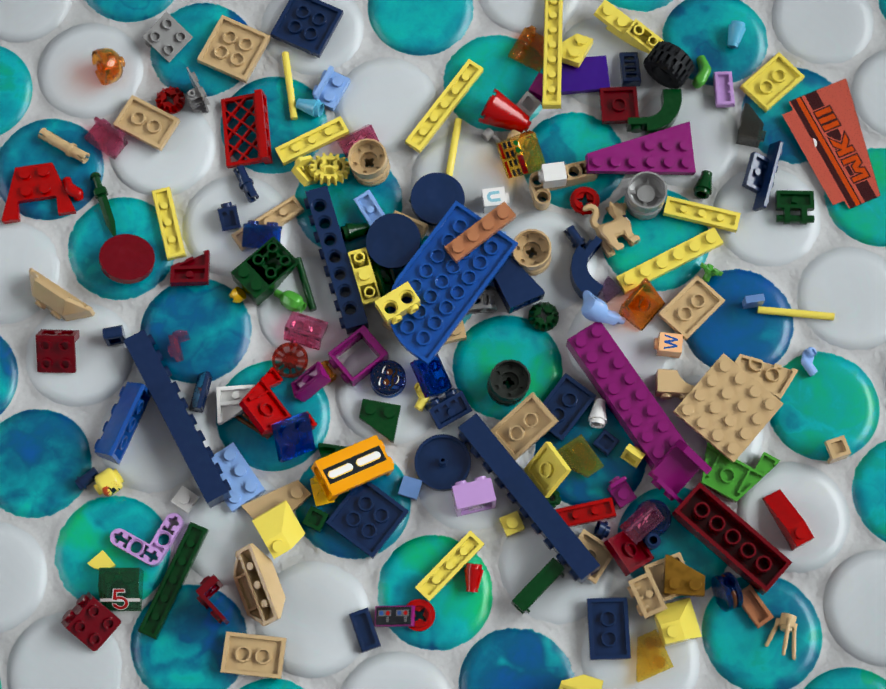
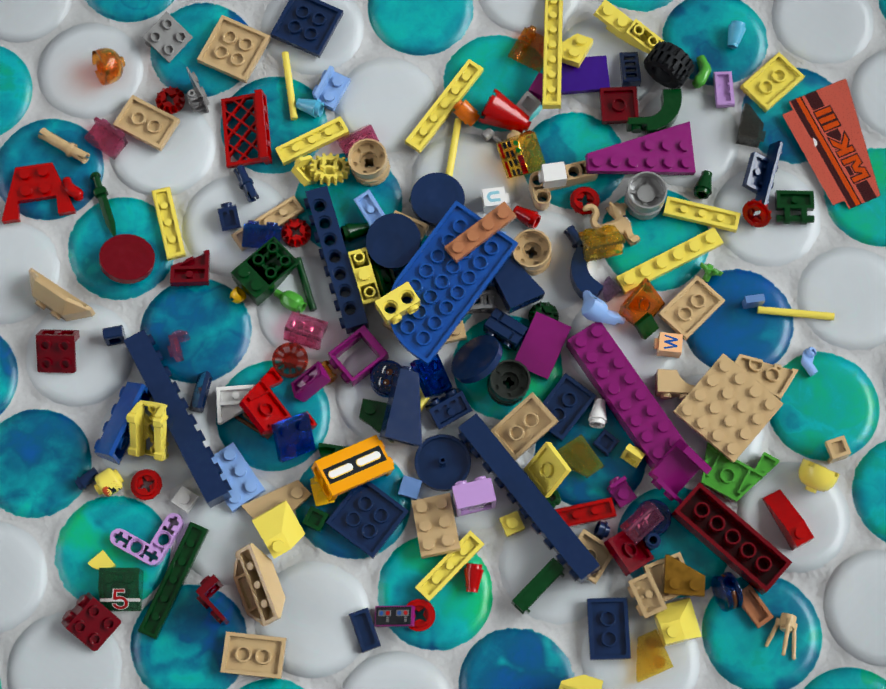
(137, 483): none -> red gear
(140, 430): none -> light yellow piece
(296, 240): none -> red gear
(403, 409): none -> dark blue slope
(436, 525): none -> tan plate
(466, 112): none -> orange brick
(476, 359): none -> dark blue piece
(505, 329): none -> dark blue brick
(527, 217): none -> red cone
(542, 344): none -> magenta tile
(601, 242): none -> clear yellow bracket
(646, 326): none -> dark green tile
(758, 220): none -> red gear
(816, 476): none -> light yellow cylinder

